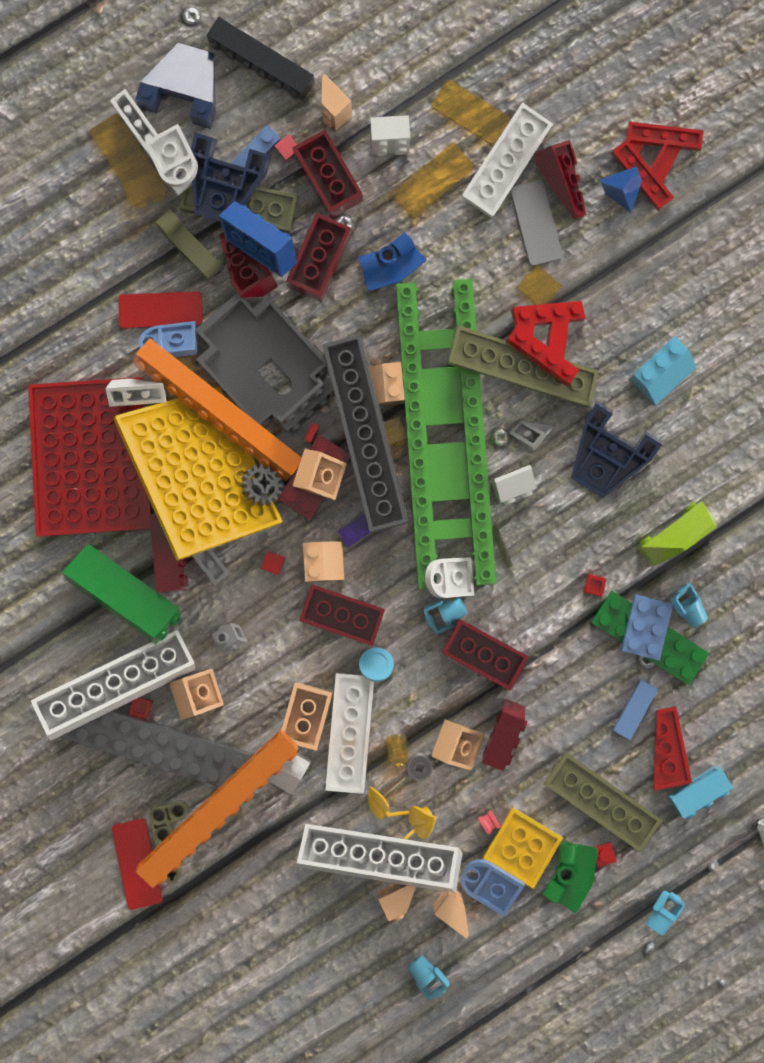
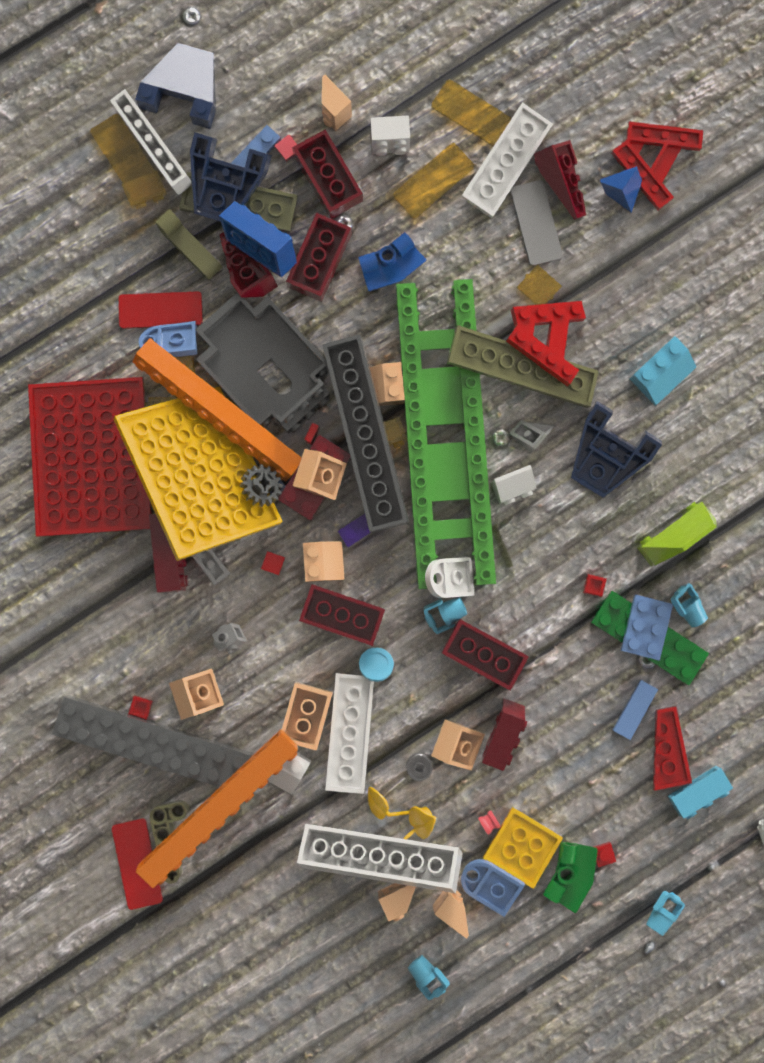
(113, 685): white brick -> none
(122, 594): green brick -> none
(134, 392): white slope -> none
(172, 155): white plate -> none
(260, 58): black brick -> none
(397, 749): clear yellow brick -> none
(602, 802): olive plate -> none

